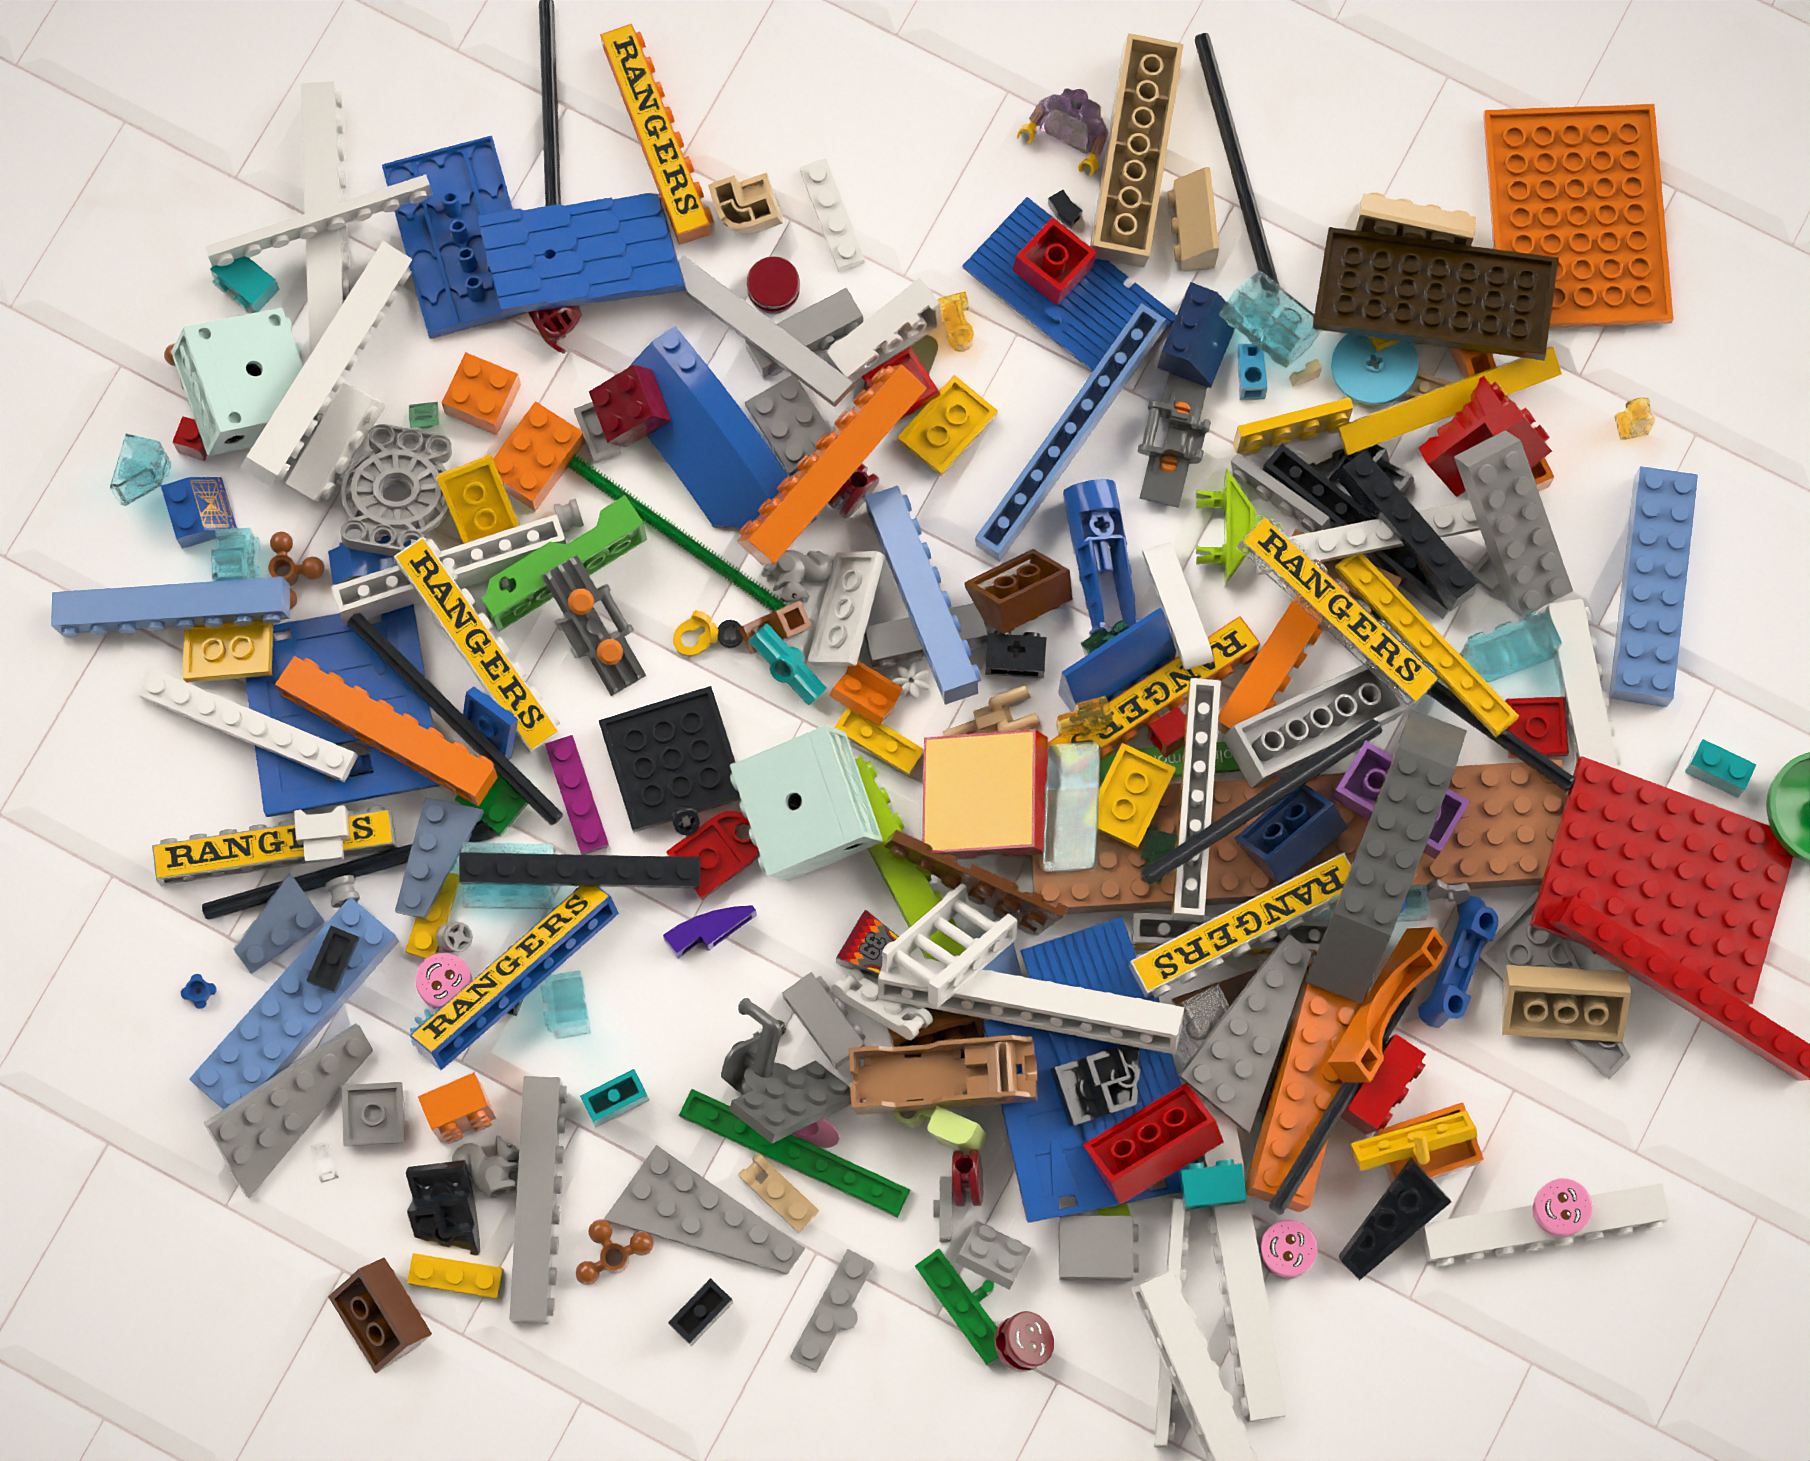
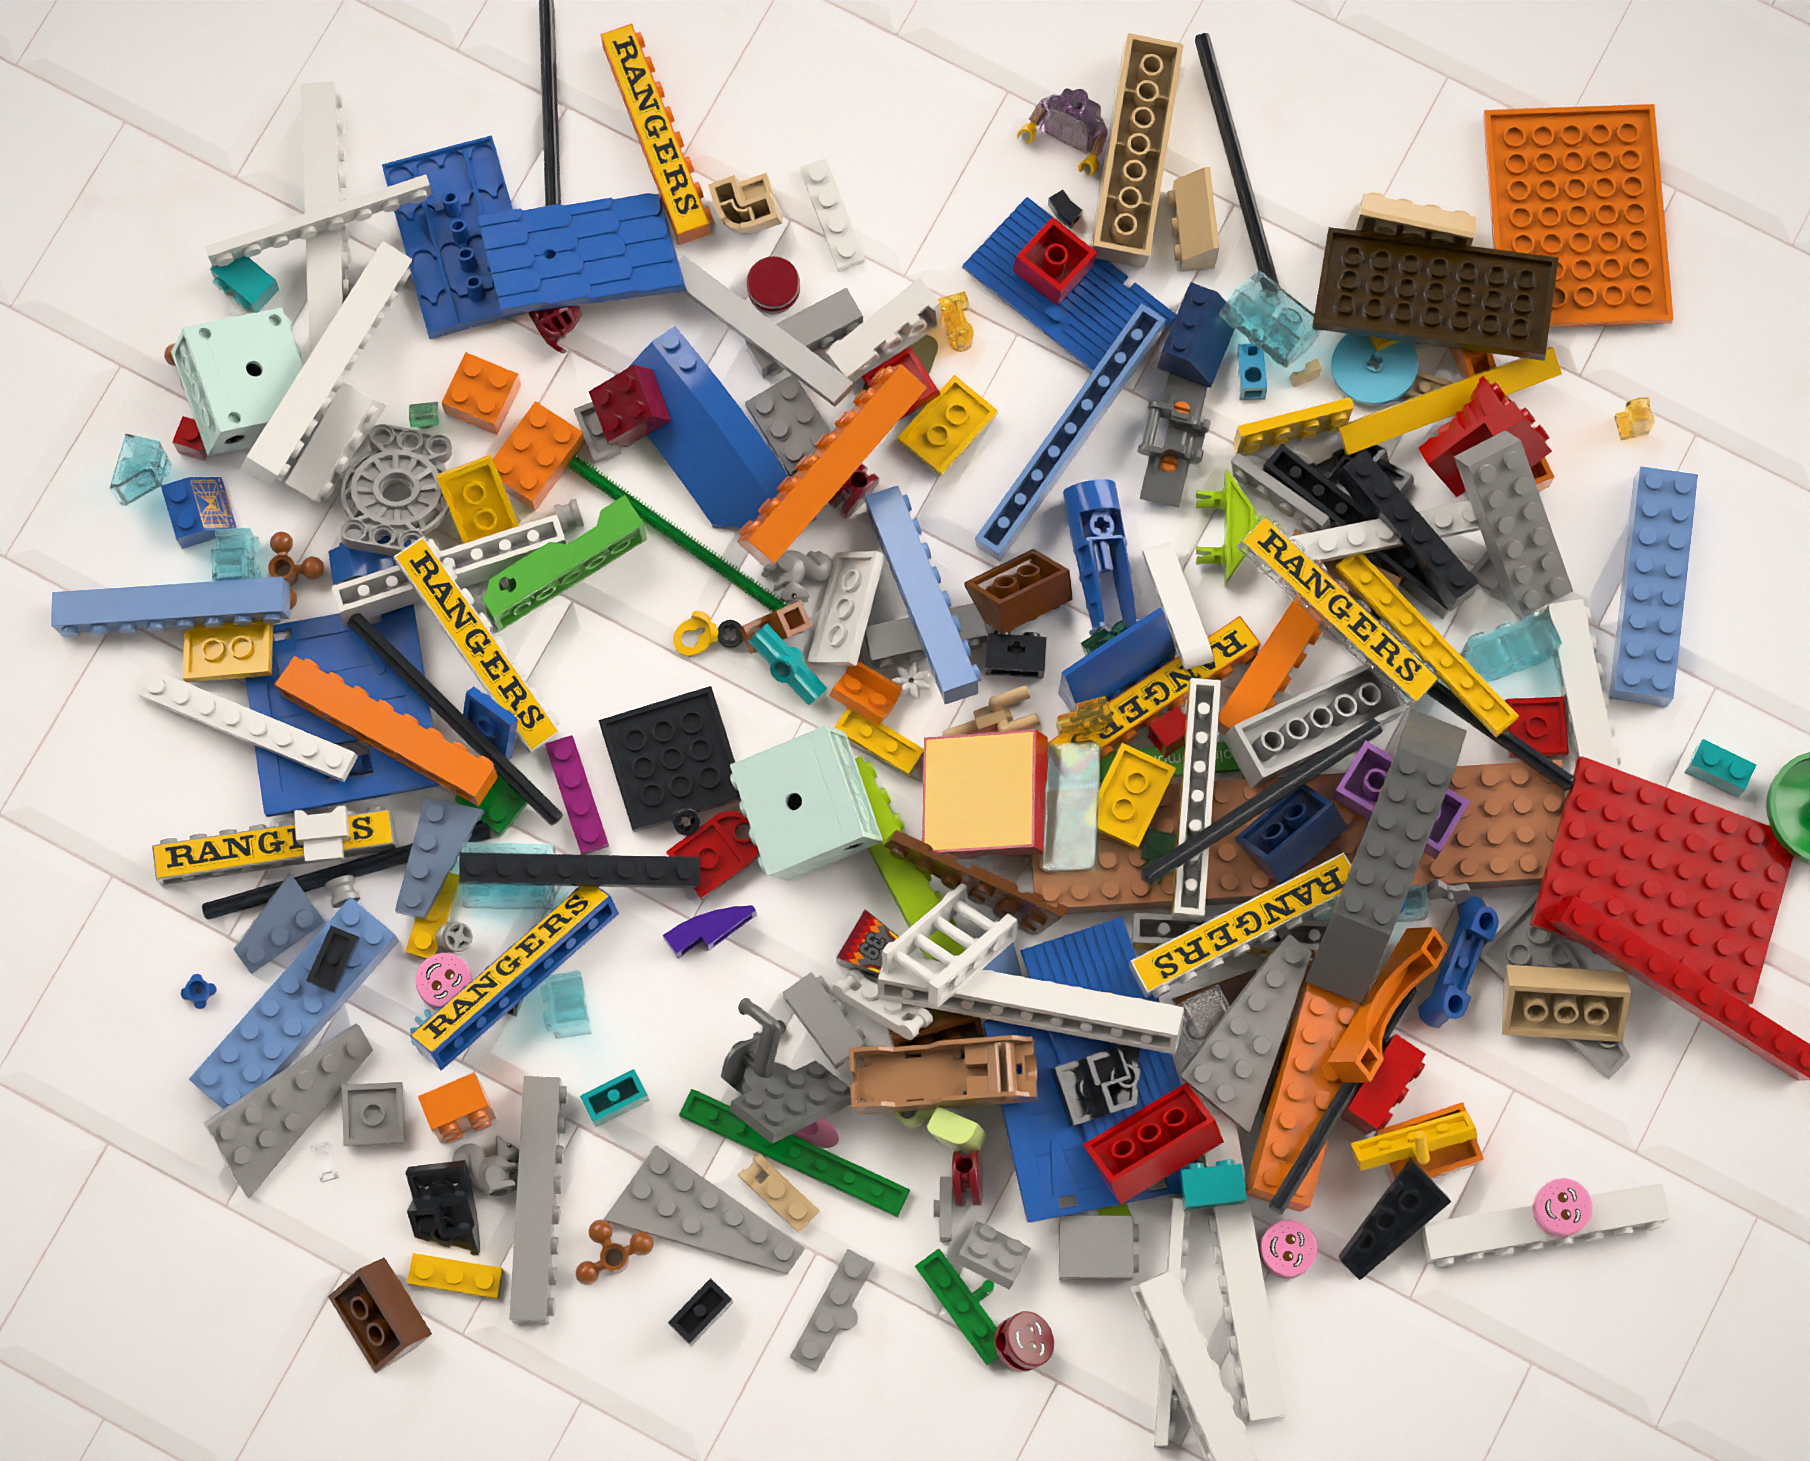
(585, 630): dark grey piece -> none

